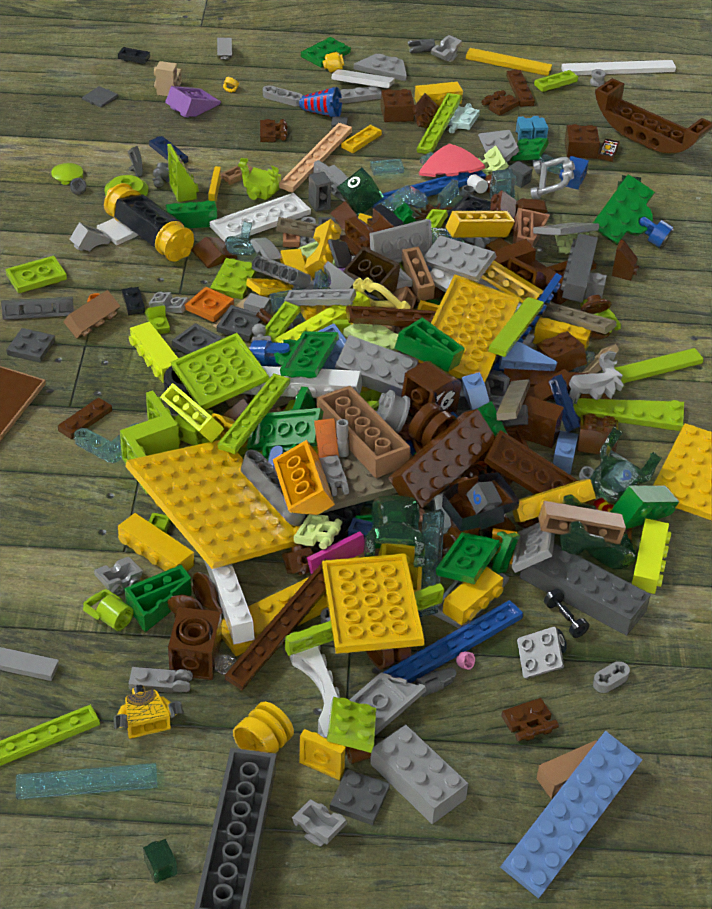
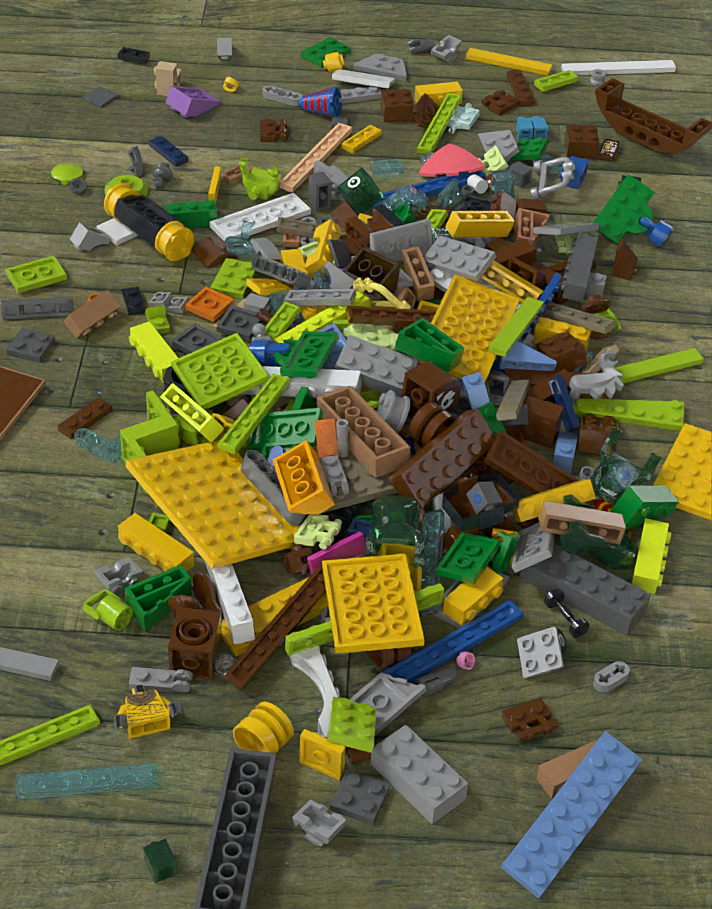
(180, 179): lime slope -> none

